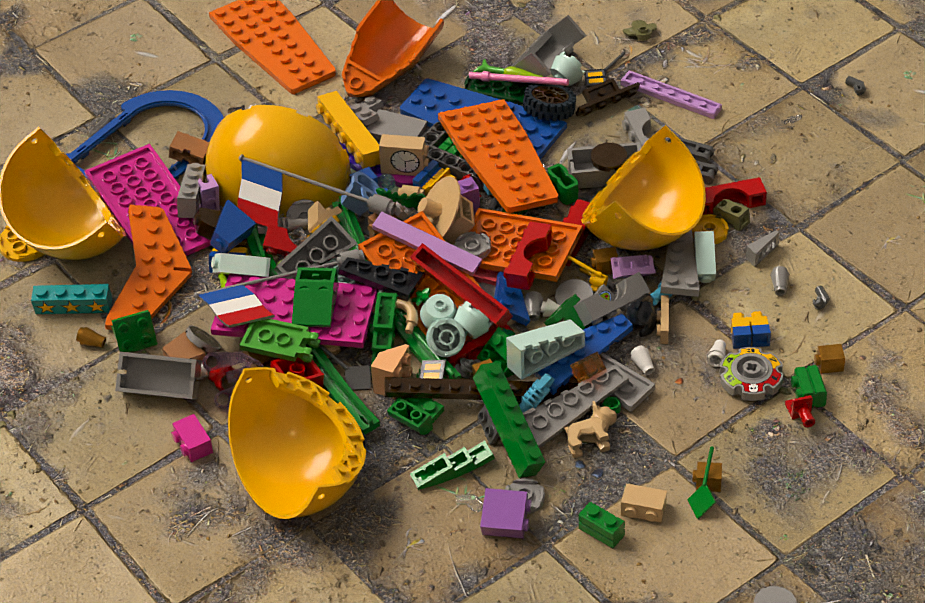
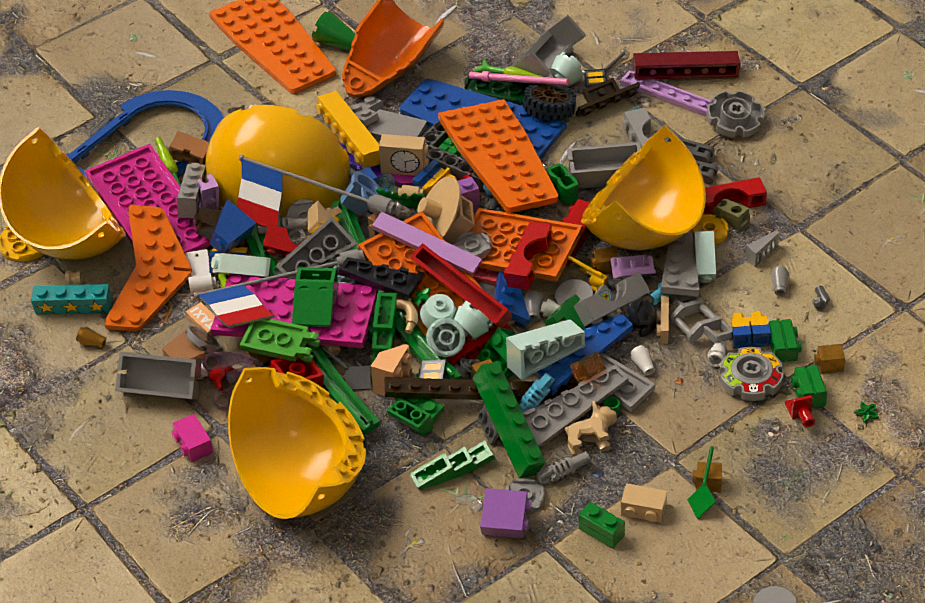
(73, 278): none -> tan wheel
(134, 332): green bracket -> none
(167, 159): none -> lime piece
(201, 278): none -> white door
(201, 317): none -> light nougat tile
(333, 32): none -> green cone
(562, 468): none -> light grey hinge
(608, 156): dark brown tile -> none
(640, 29): olive plate -> none
(686, 65): none -> dark red brick
(705, 326): none -> light grey bar
(735, 114): none -> light grey piece
(784, 341): none -> green brick
(858, 85): dark grey arm -> none
(867, 411): none -> green plant

